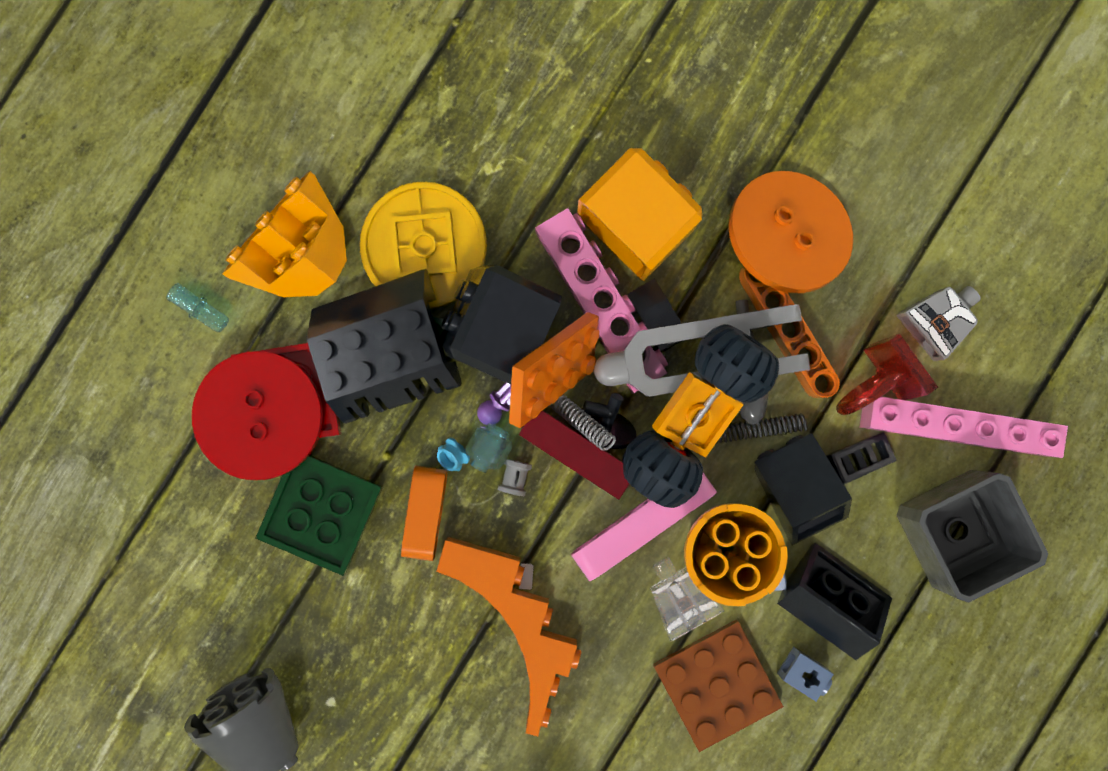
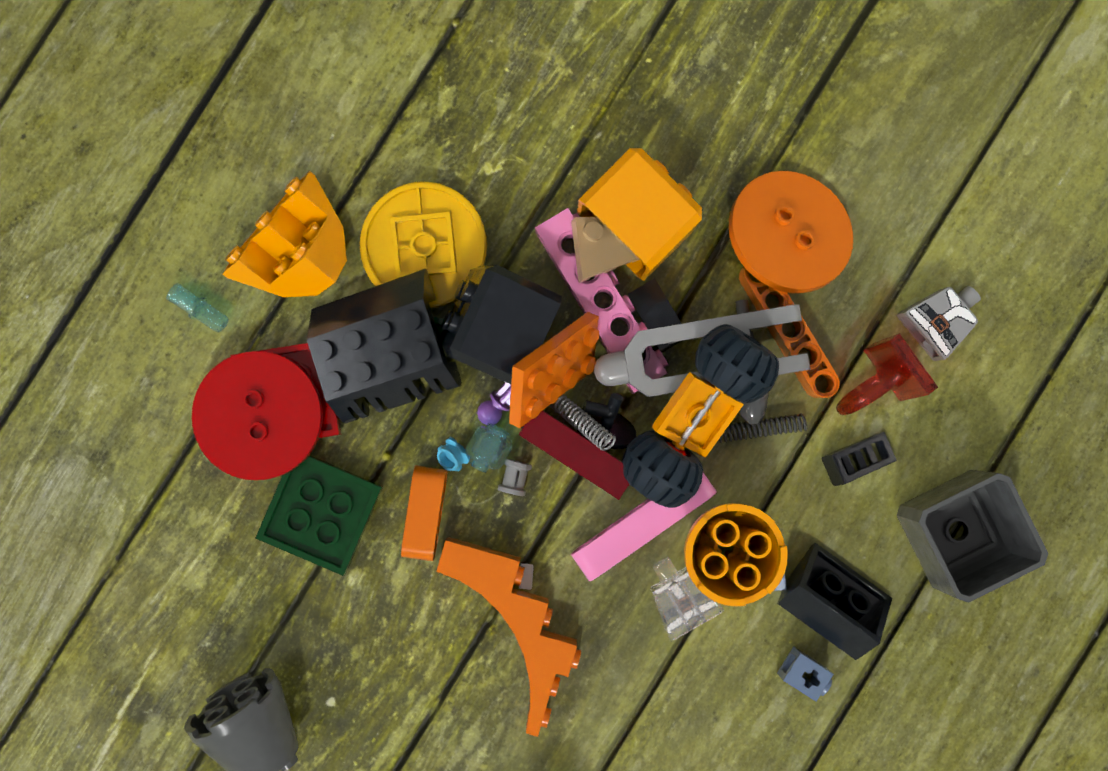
(597, 248): none -> tan wing
(718, 685): dark orange plate -> none
(803, 488): black slope -> none
(965, 427): bright pink brick -> none

